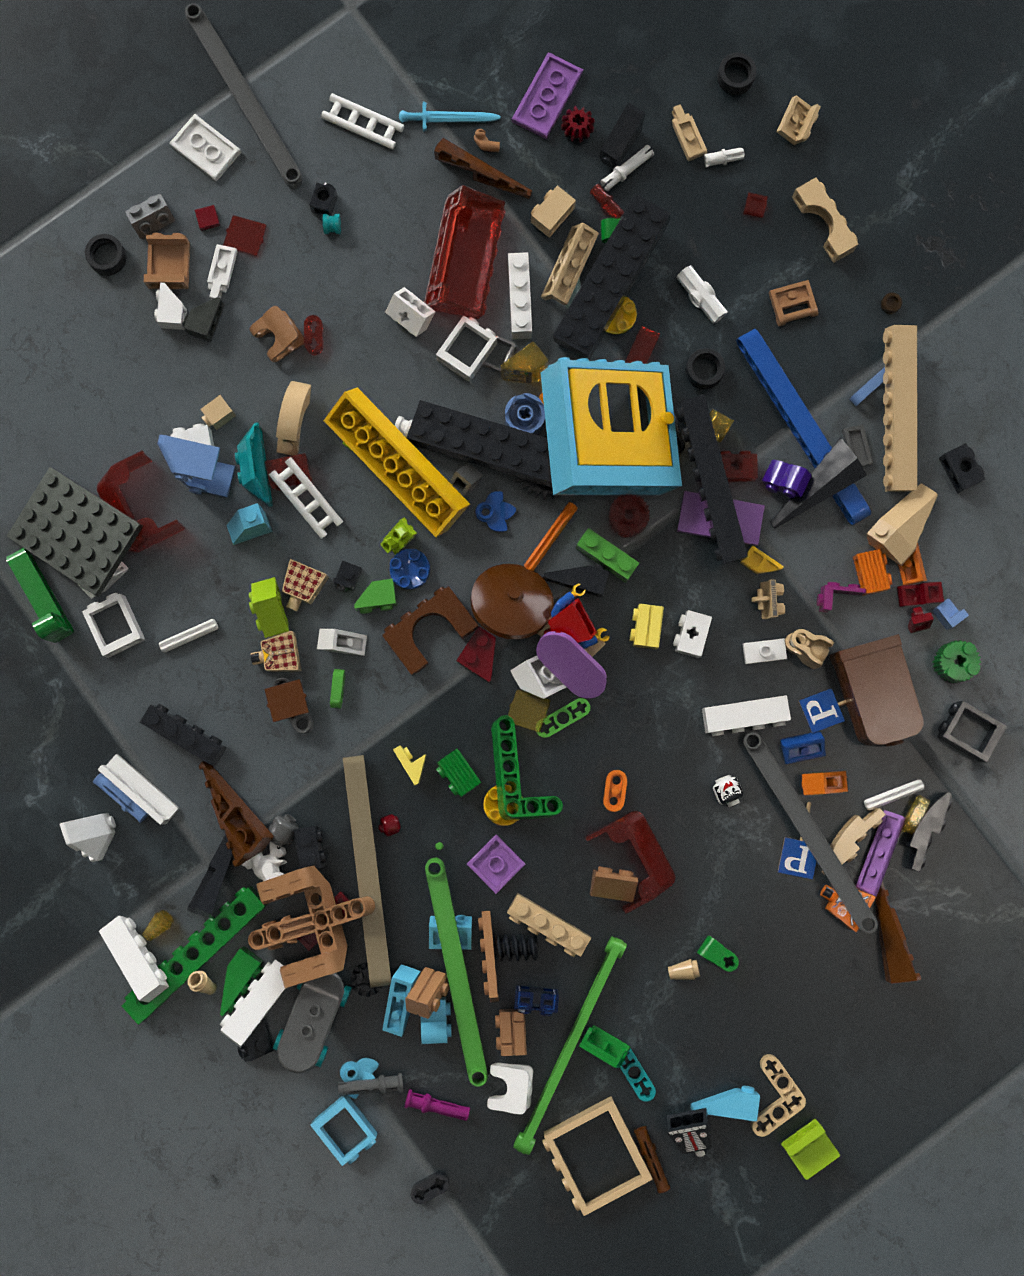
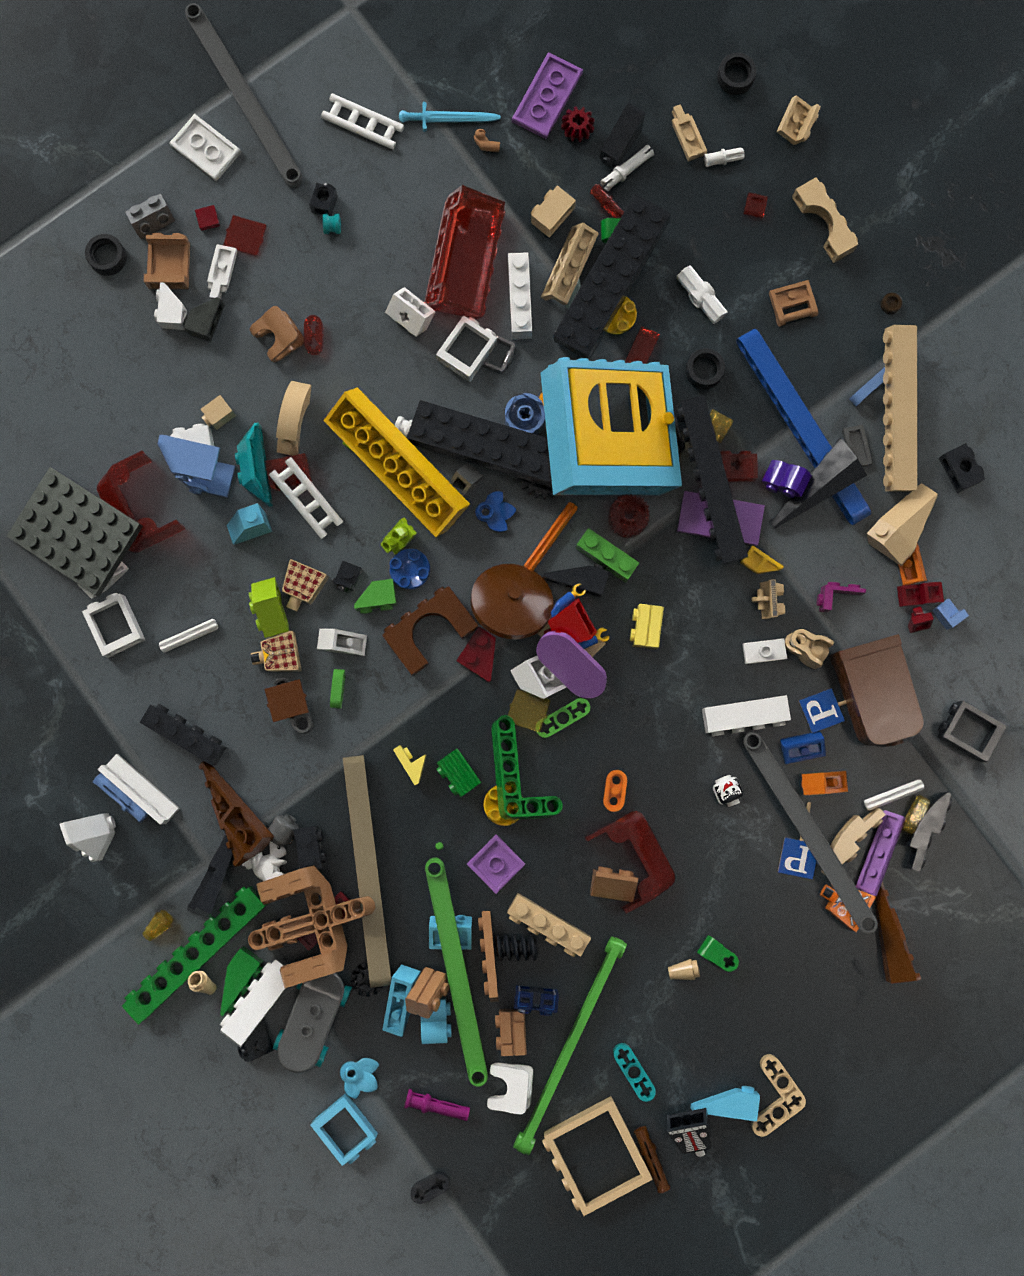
(52, 621): green beam -> none
(134, 959): white brick -> none
(380, 1084): dark grey pin -> none
(389, 825): dark red piece -> none
(482, 172): reddish brown wedge -> none
(525, 365): clear yellow slope -> none
(605, 1046): green hinge -> none
(700, 624): white brick -> none
(810, 1149): lime bracket -> none
(872, 571): orange brick -> none
(967, 659): green brick -> none

